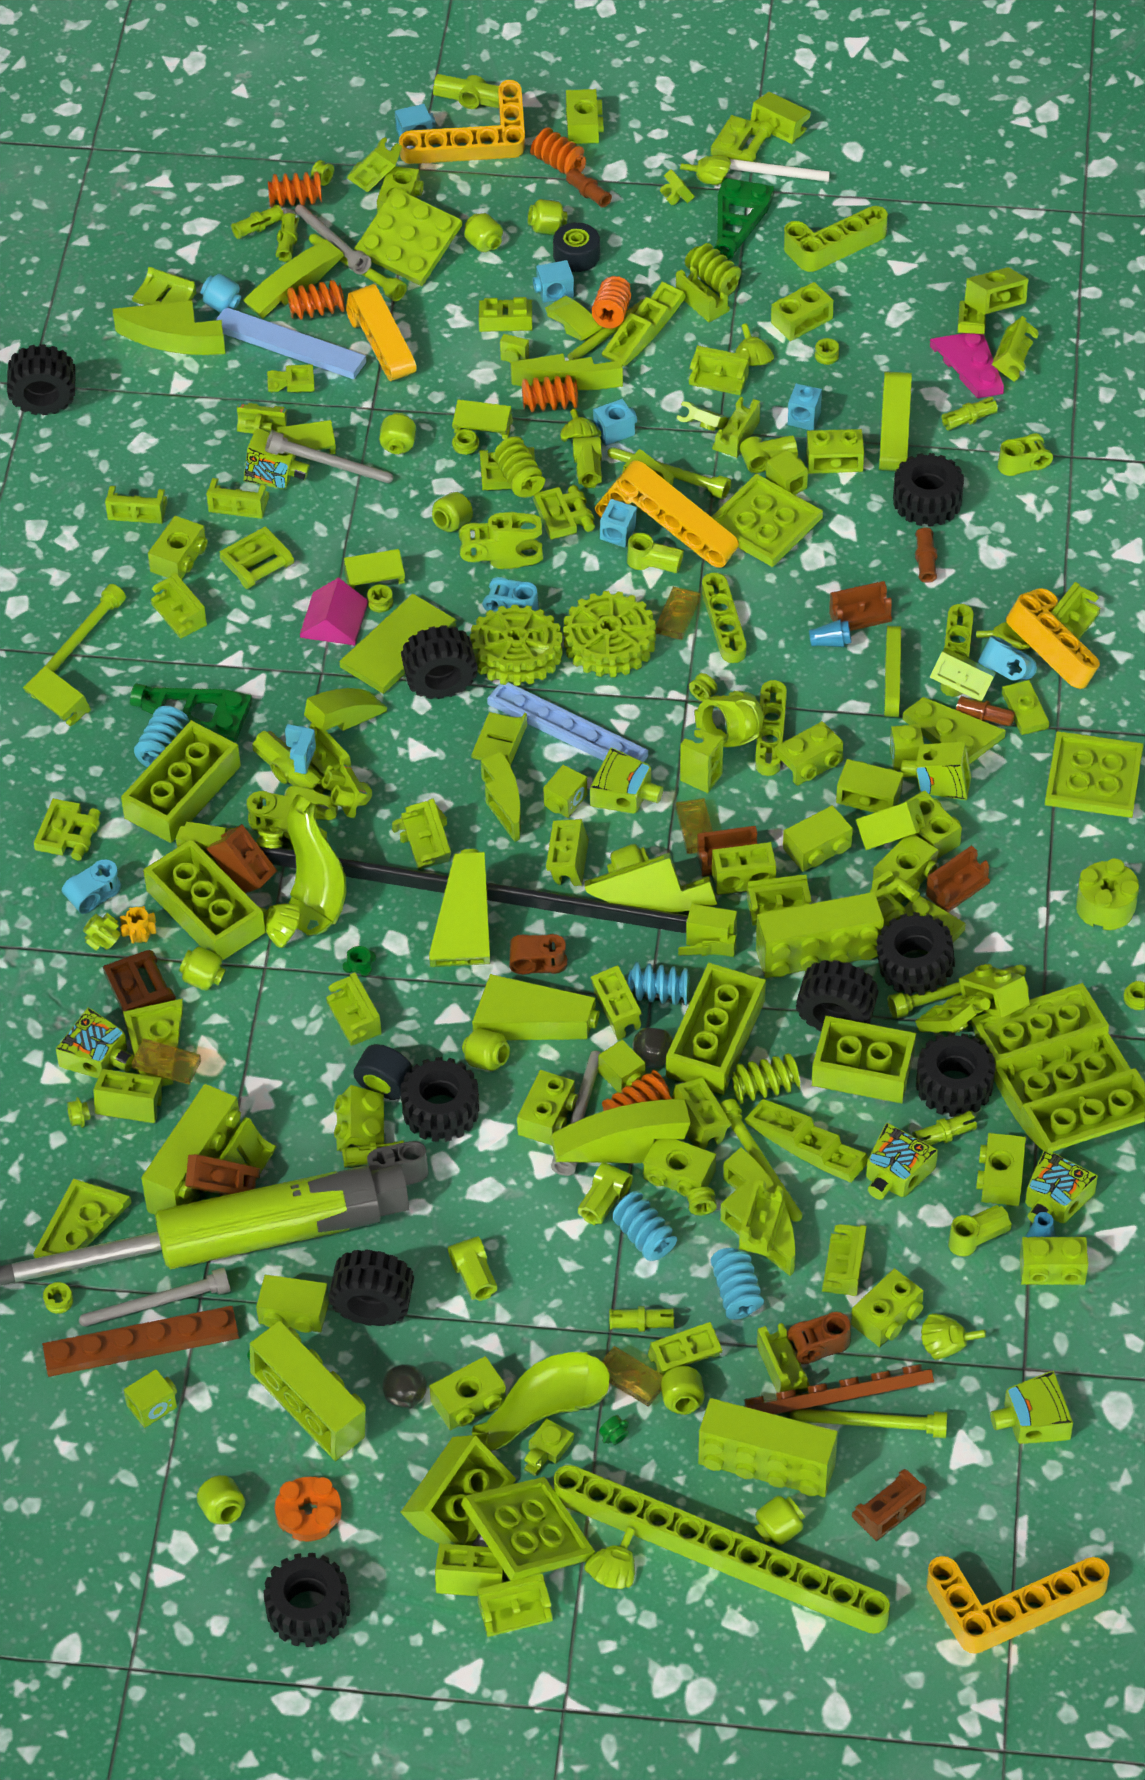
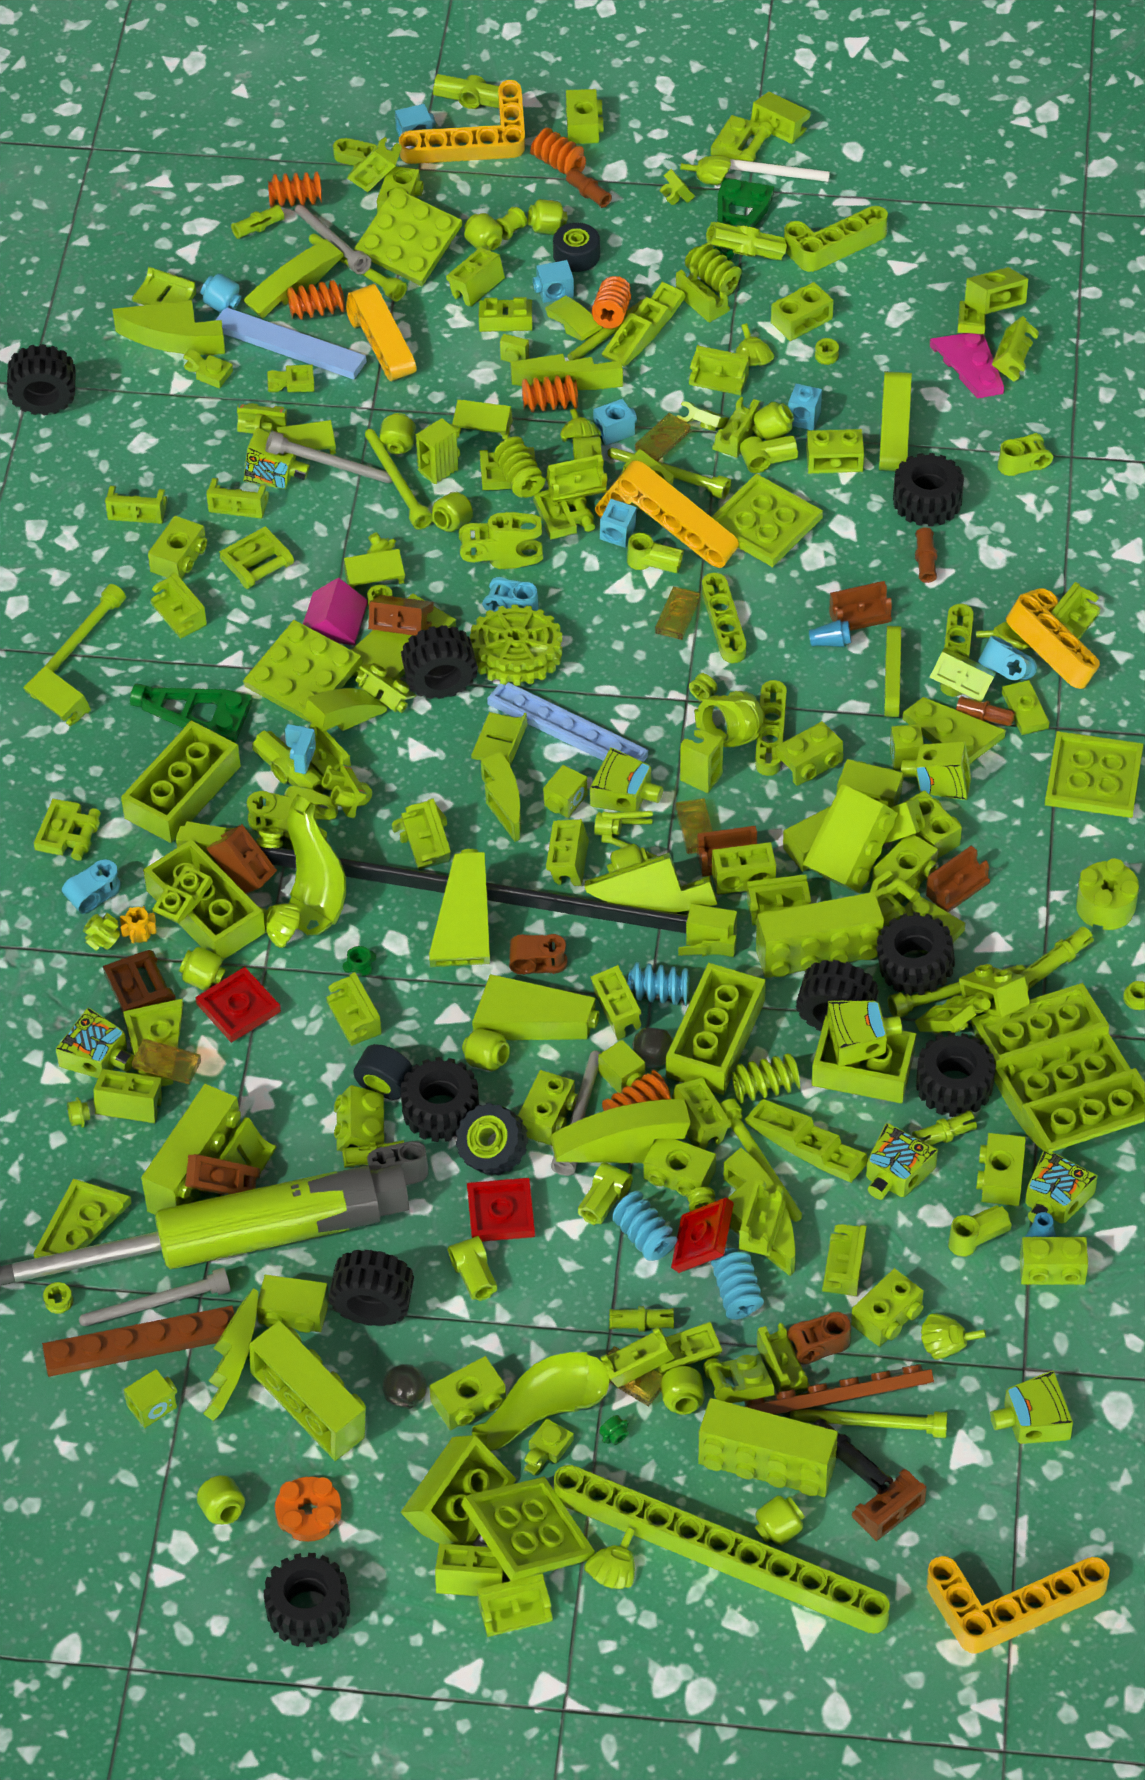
(159, 733): medium azure piece -> none
(184, 895): none -> lime slope
(210, 371): none -> lime plate
(235, 1348): none -> lime slope
(238, 1004): none -> red plate
(287, 237): lime pin -> none
(301, 666): none -> lime plate
(325, 171): lime bush -> none
(351, 151): none -> lime beam
(380, 544): none -> lime plant
(395, 690): none -> lime hinge
(399, 614): none -> dark orange hinge
(418, 514): none -> lime piece
(437, 450): none -> lime brick
(465, 442): lime plate -> none
(476, 276): none -> lime hinge
(501, 1209): none -> red plate
(508, 1144): none -> black wheel
(512, 221): none -> lime bush
(576, 478): none -> lime hinge
(609, 634): lime piece -> none
(609, 824): none -> lime plant
(638, 1358): none -> lime hinge
(663, 436): none -> clear yellow plate
(702, 1235): none -> red plate
(746, 241): none -> lime piece
(748, 1375): none -> lime plate
(773, 421): none -> lime head
(787, 472): lime brick -> none
(850, 838): none -> lime slope
(859, 1030): none -> lime torso
(859, 1462): none -> black pin
(969, 413): lime pin -> none
(1063, 951): none -> lime pin

